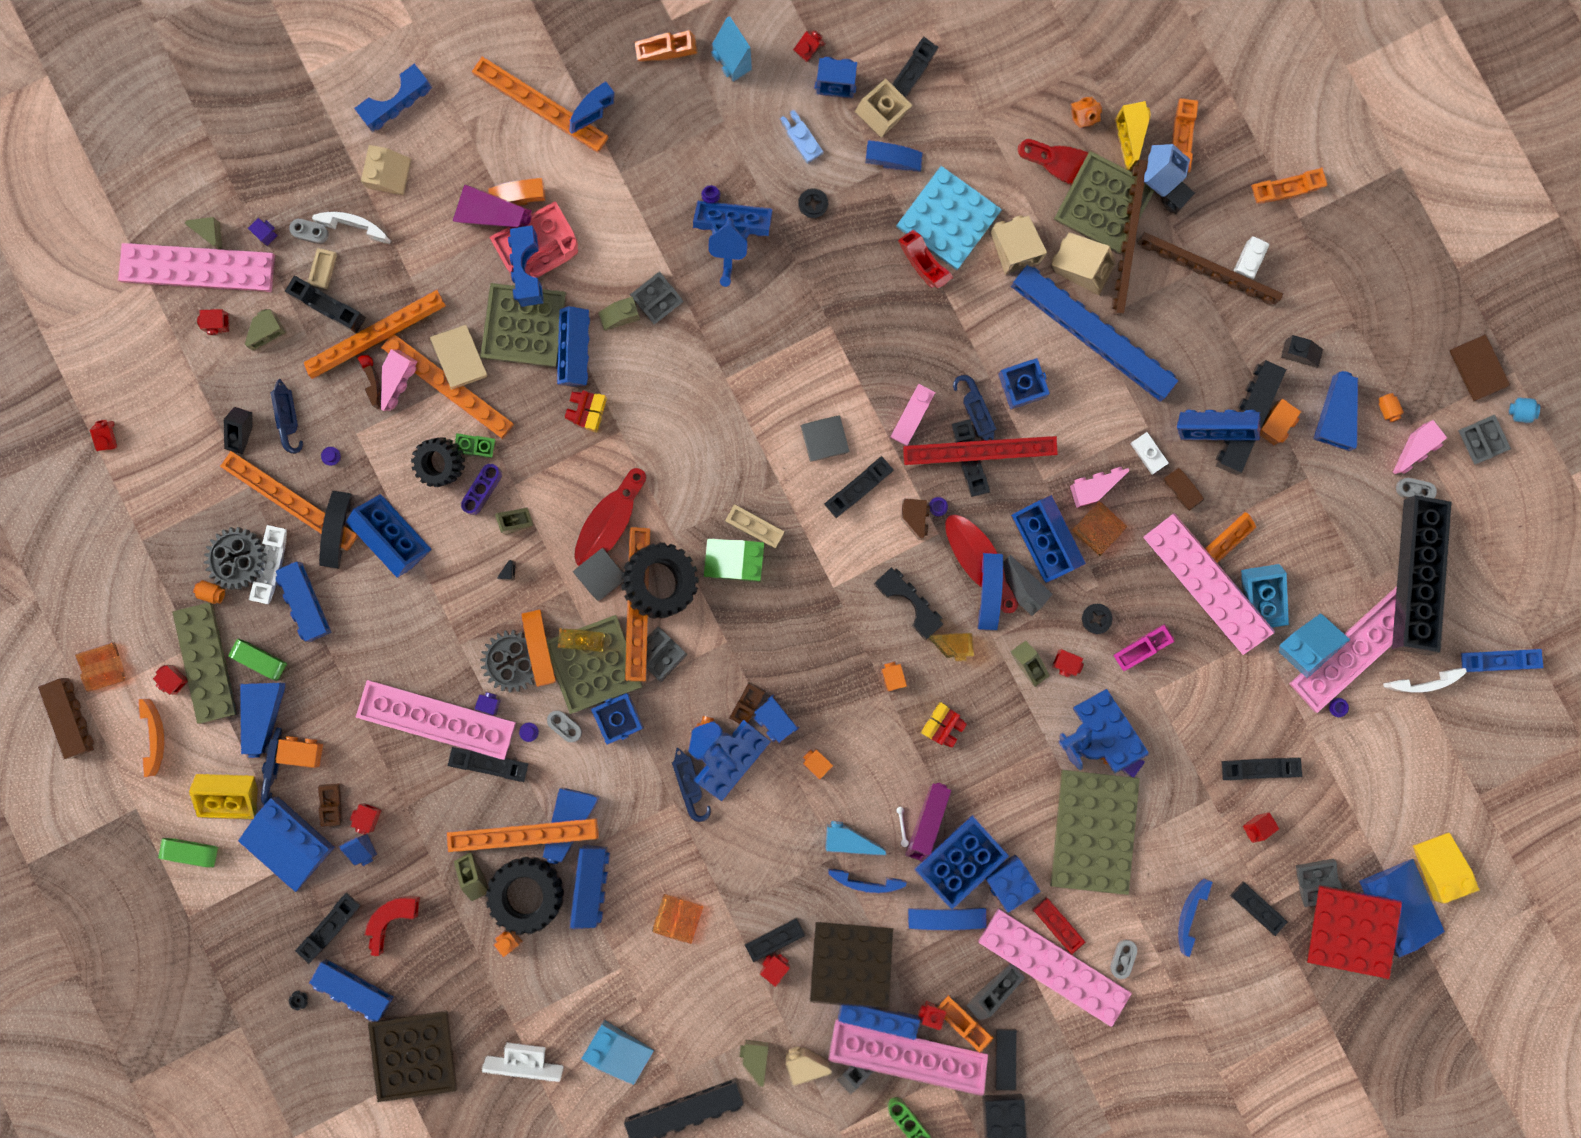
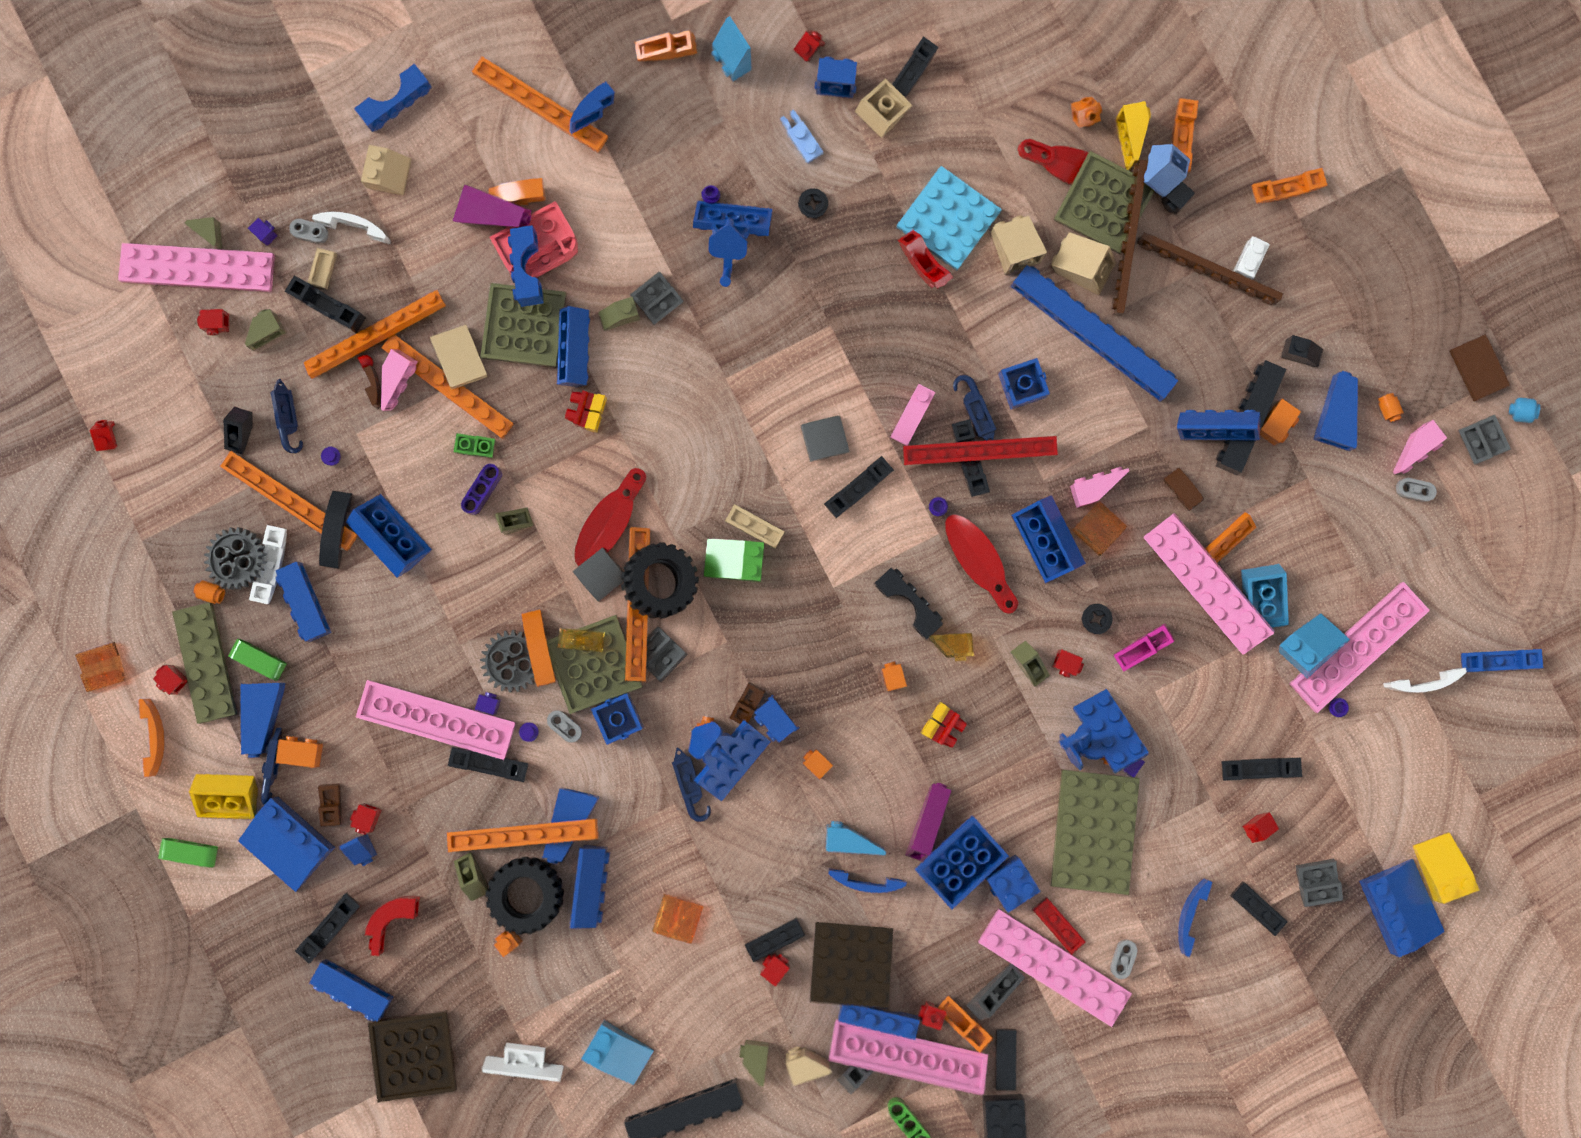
(66, 718): reddish brown brick -> none
(293, 1000): black plate -> none
(424, 466): black tyre -> none
(508, 571): black slope -> none
(893, 156): blue slope -> none
(900, 810): white hinge -> none
(914, 516): reddish brown slope -> none
(946, 919): blue slope -> none
(991, 591): blue slope -> none
(1025, 586): dark grey slope -> none
(1149, 453): white plate -> none
(1354, 932): red plate -> none
(1421, 575): black brick -> none

